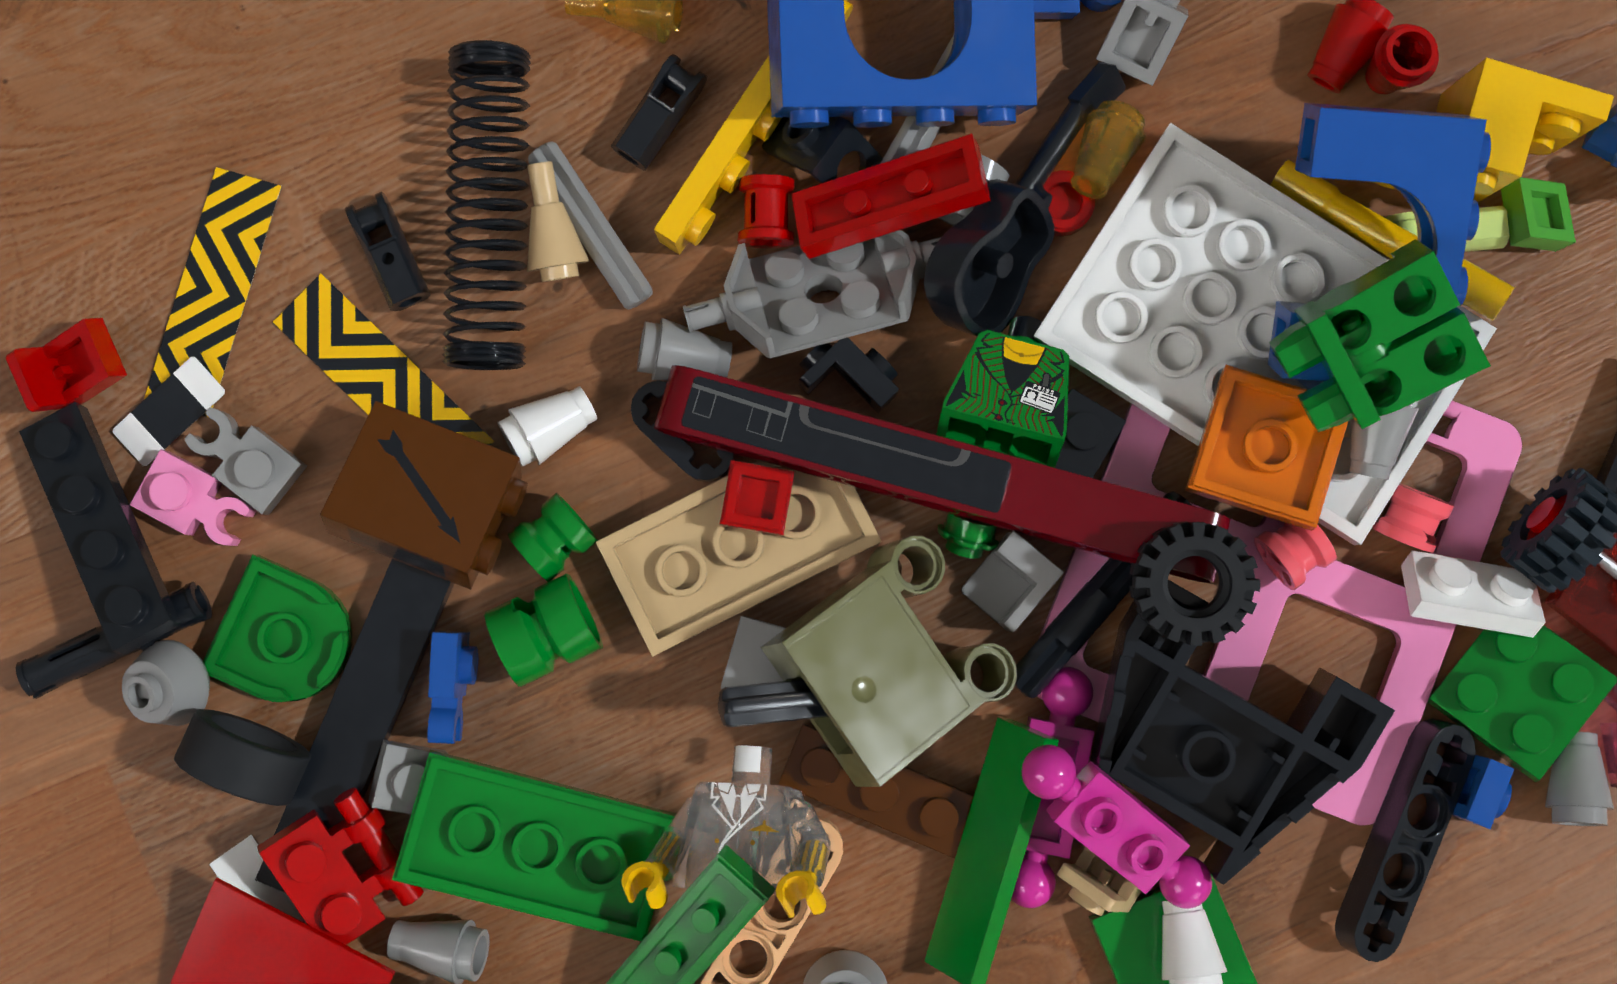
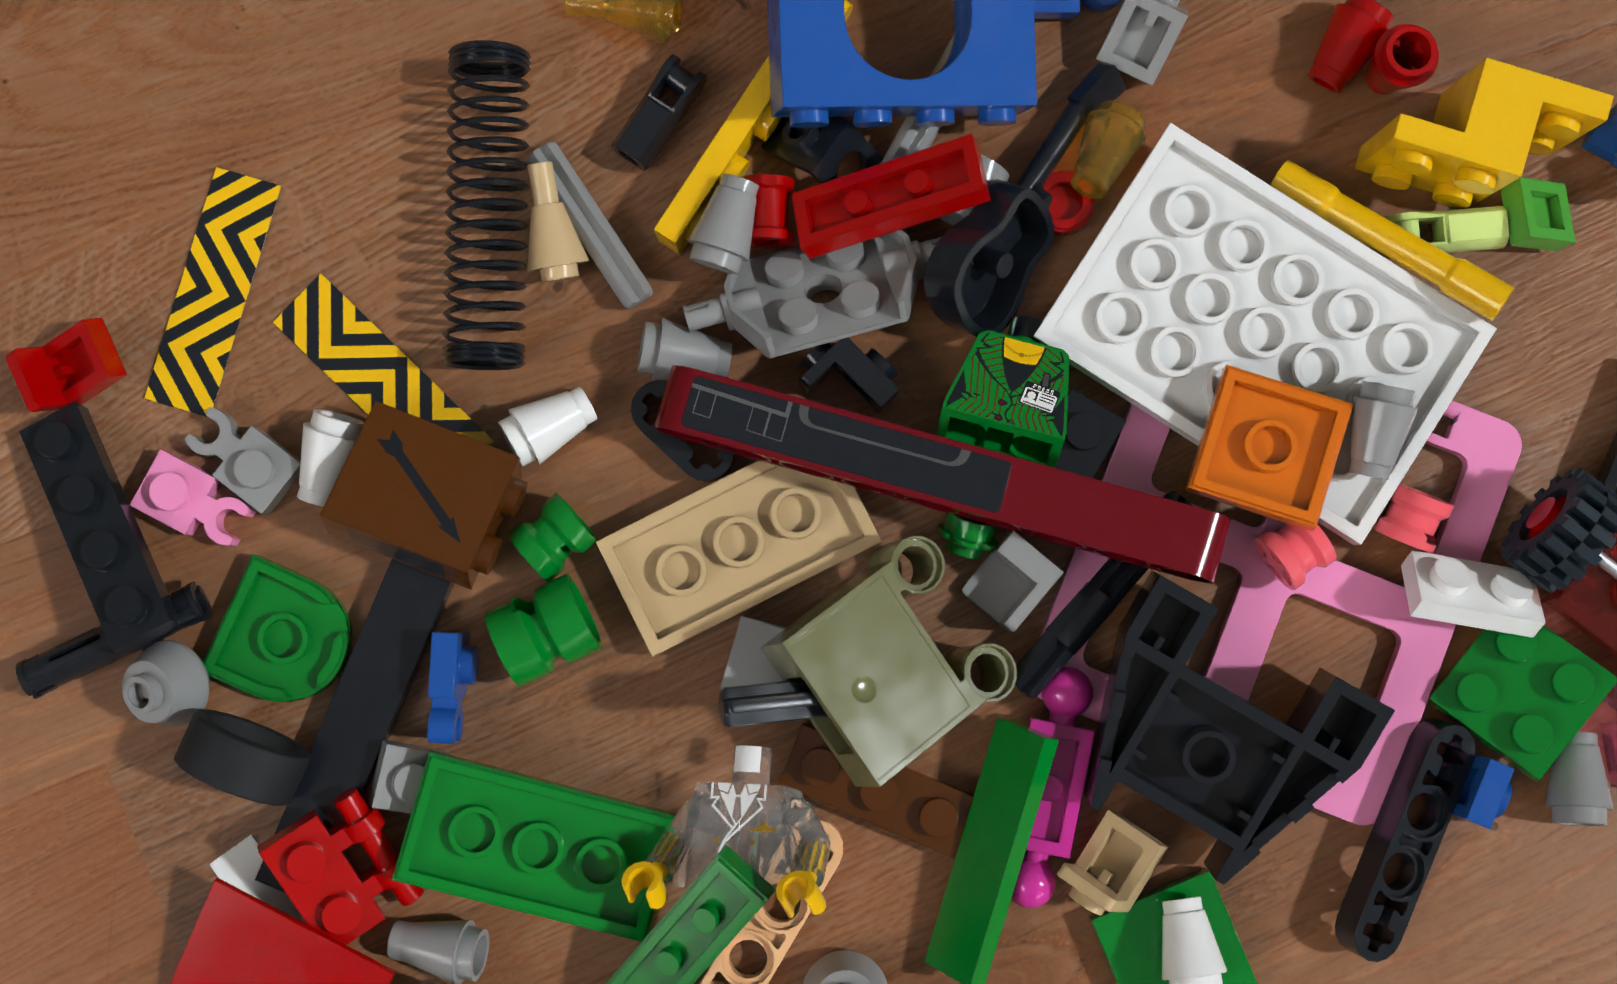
(168, 411): sticker -> none
(324, 451): none -> white cone
(391, 258): black bar -> none
(726, 226): none -> light grey cone
(757, 497): red tile -> none
(1116, 826): dark pink plate -> none
(1234, 591): black tyre -> none
(1381, 341): green hips -> none
(1419, 153): blue arch -> none

